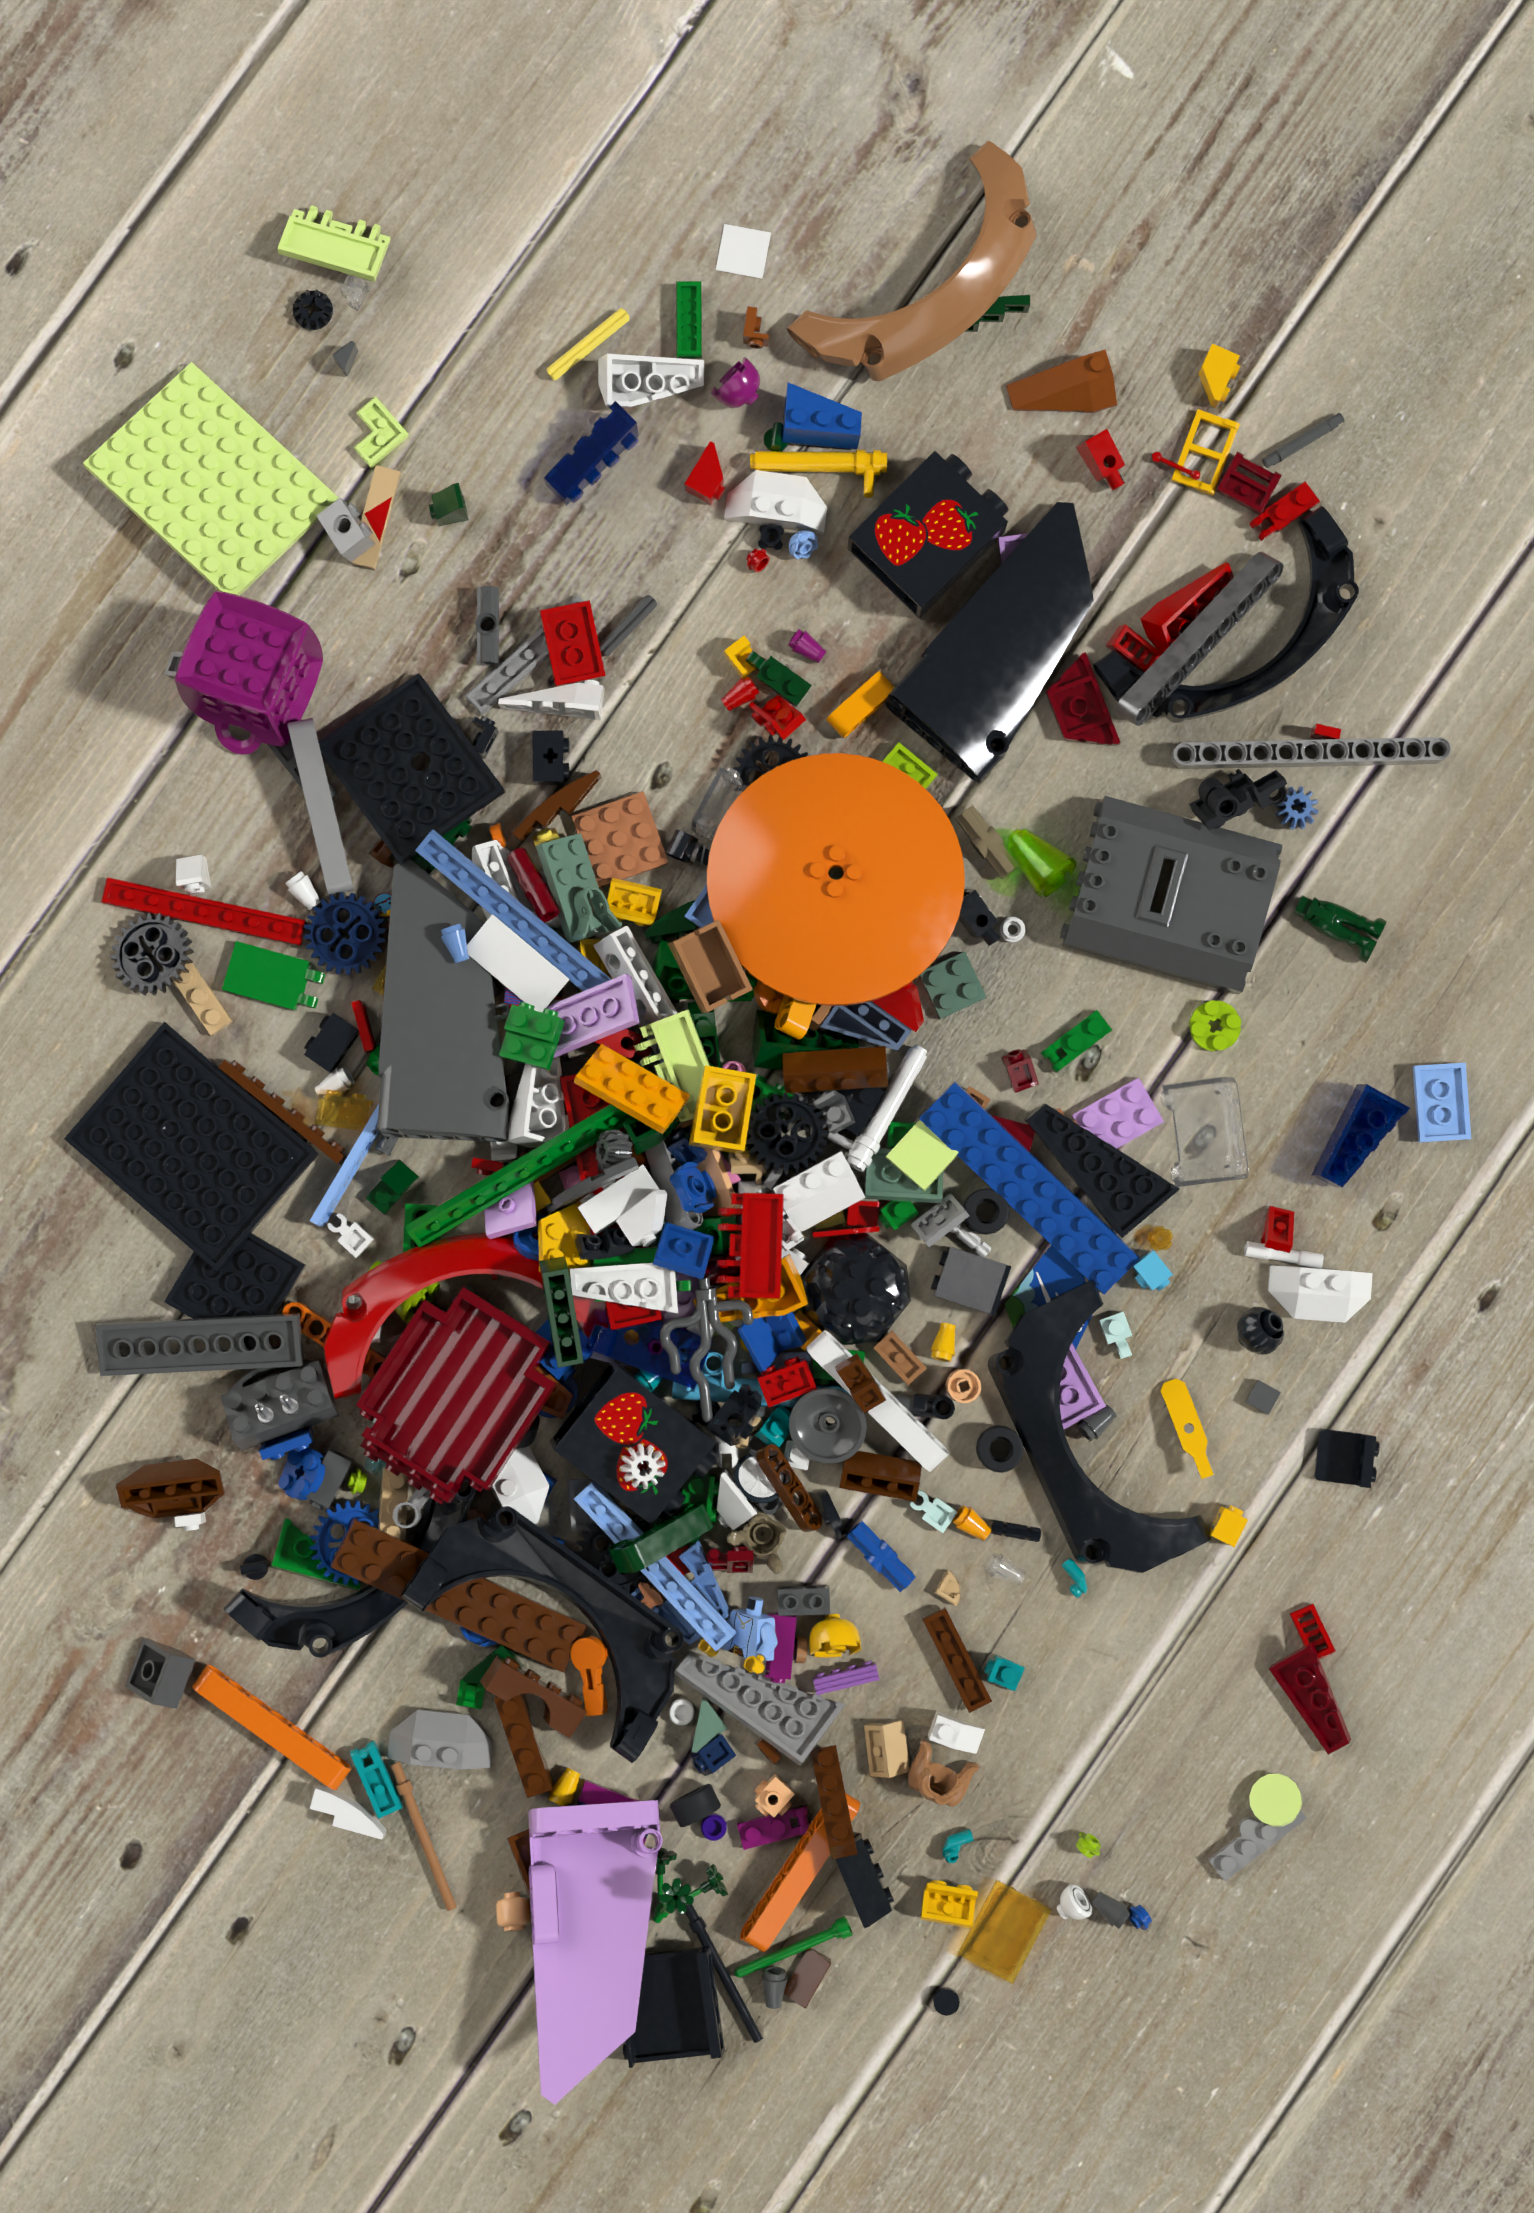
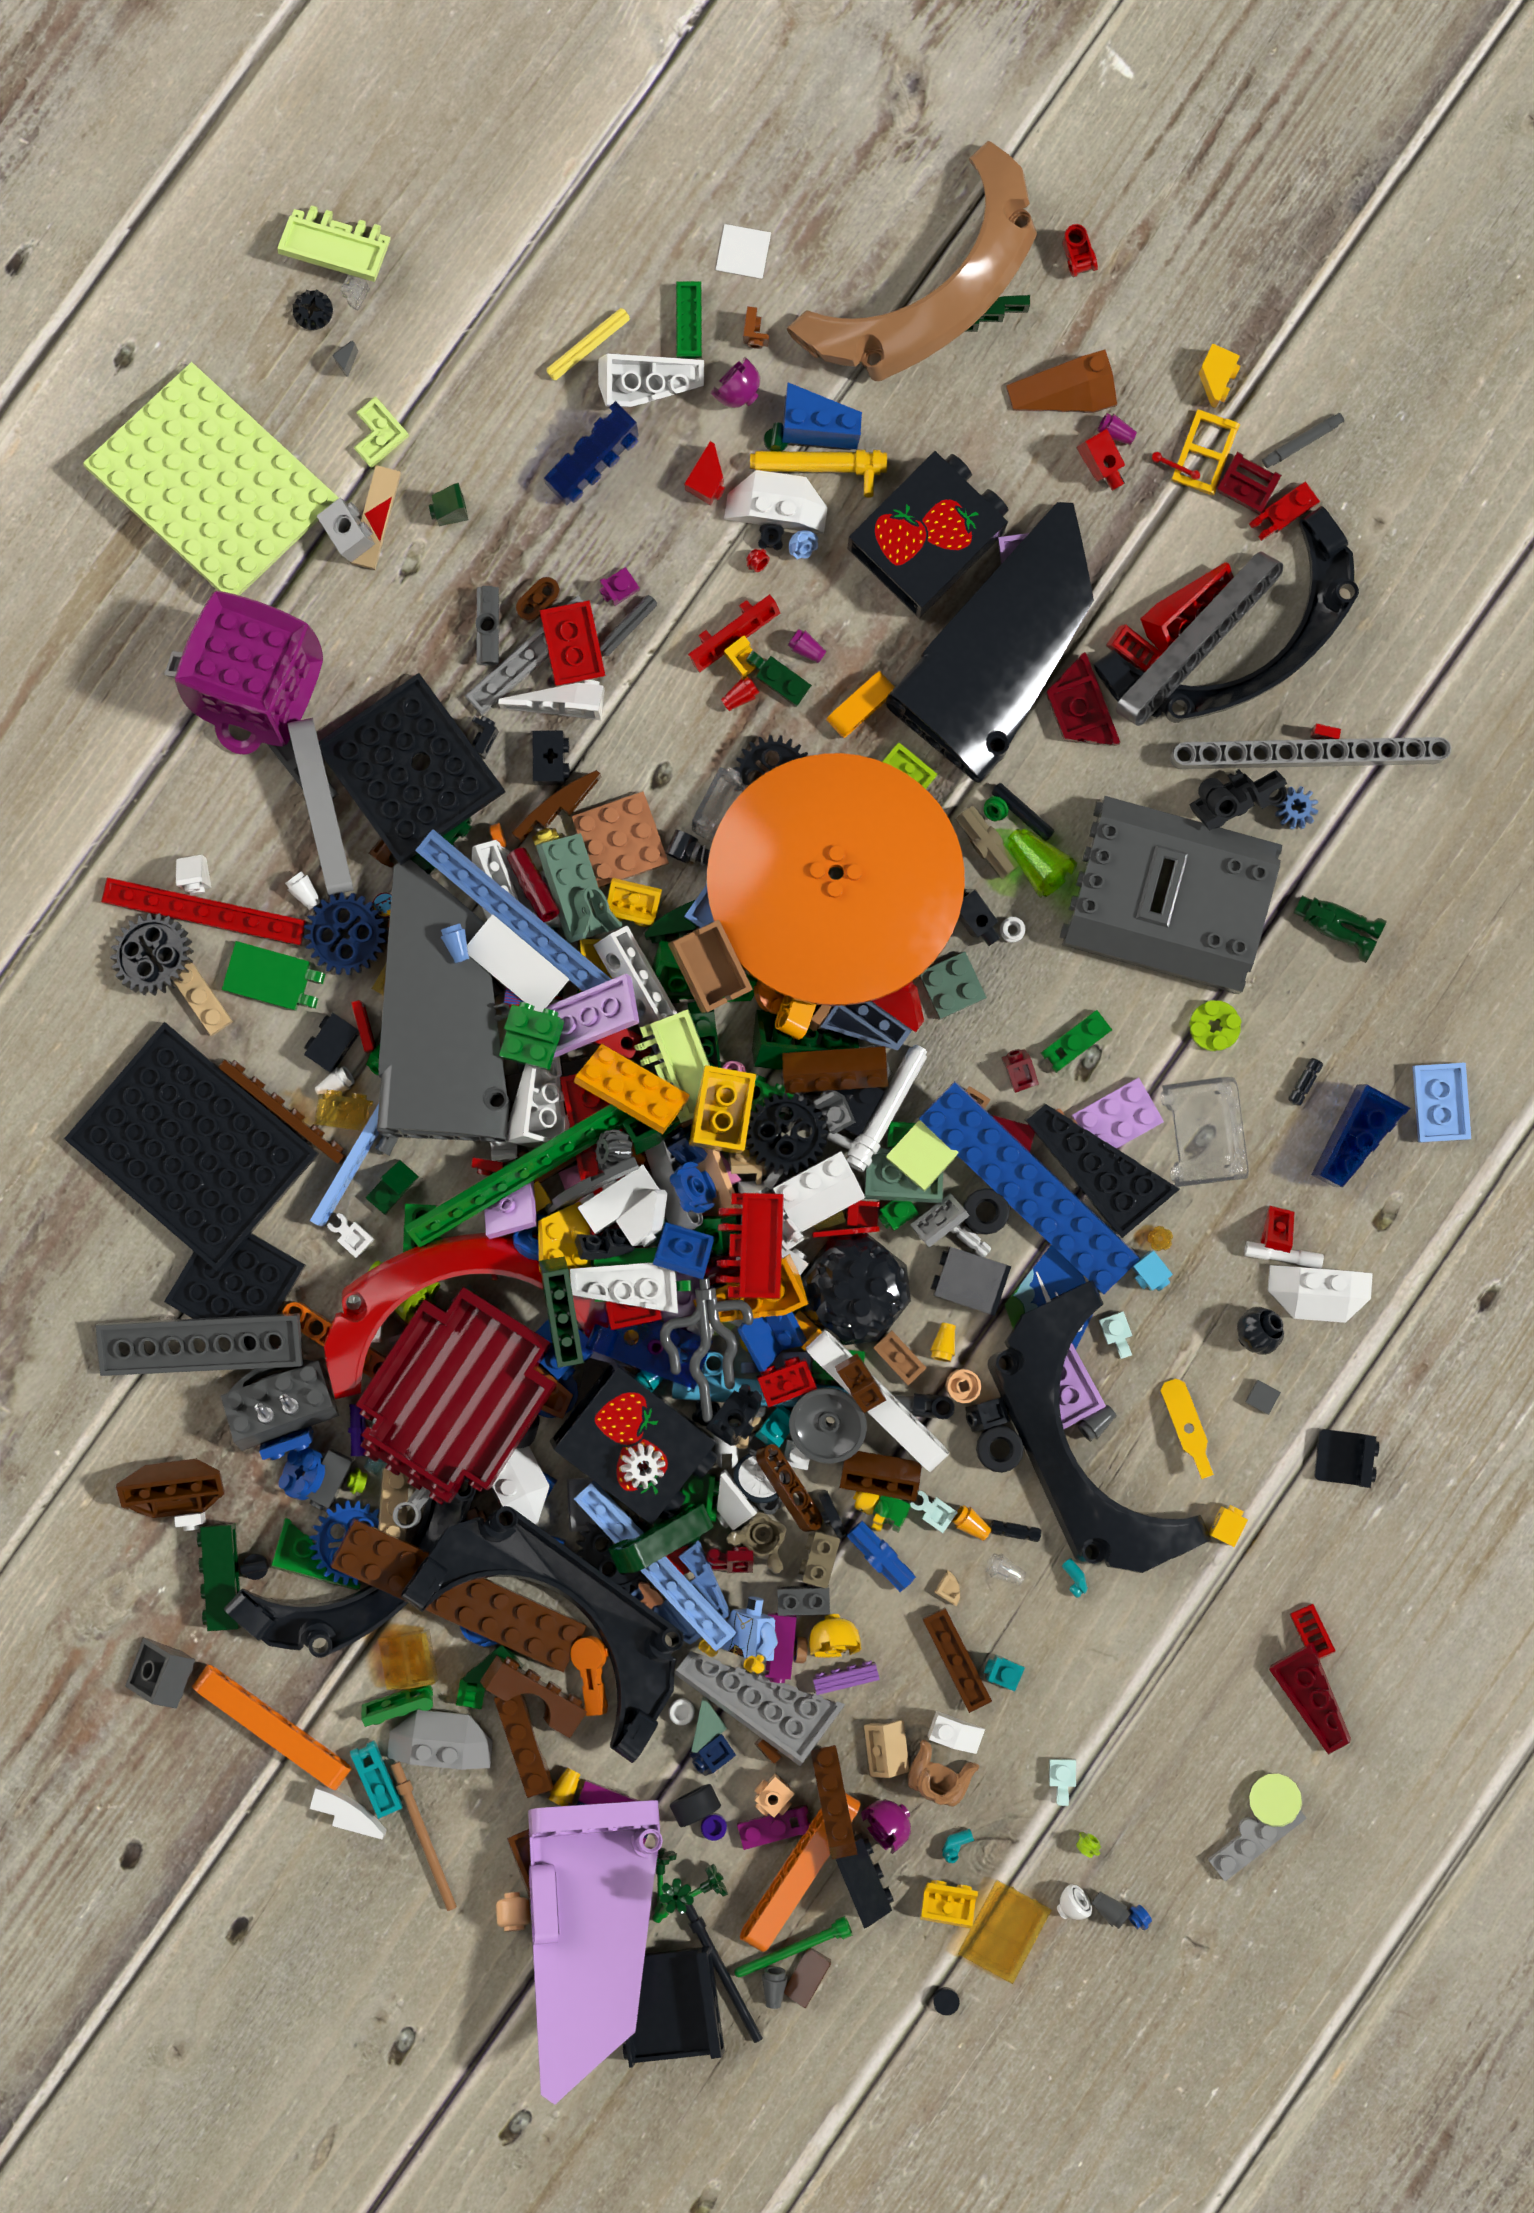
(220, 1574): none -> dark green brick
(356, 1428): none -> dark purple pin
(396, 1705): none -> green plate
(408, 1660): none -> clear yellow slope
(536, 598): none -> reddish brown plate
(618, 587): none -> magenta bracket
(749, 622): none -> red hinge
(777, 717): red bracket -> none
(820, 1560): none -> dark tan bracket
(883, 1508): none -> piece
(888, 1823): none -> magenta cylinder
(987, 1414): none -> black bracket
(995, 808): none -> green plate
(1023, 812): none -> black axle
(1063, 1775): none -> light aqua plate
(1079, 255): none -> red piece
(1117, 428): none -> magenta cone
(1305, 1081): none -> black axle

